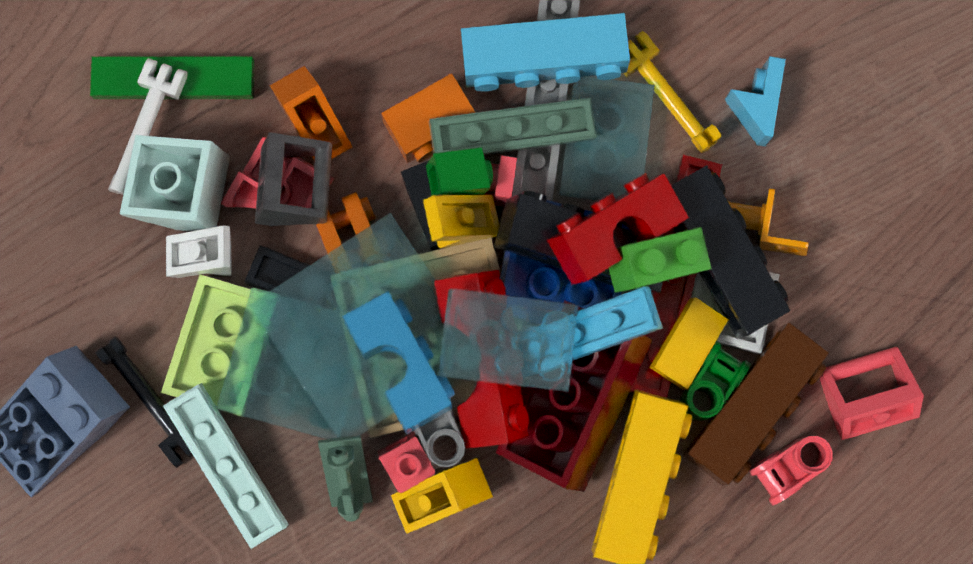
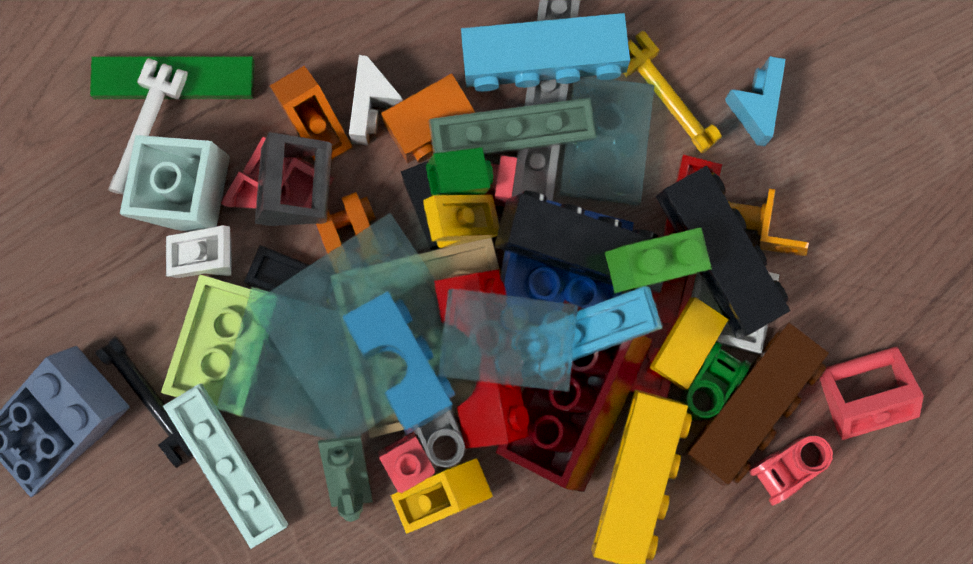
(370, 91): none -> white slope
(587, 244): red arch -> none

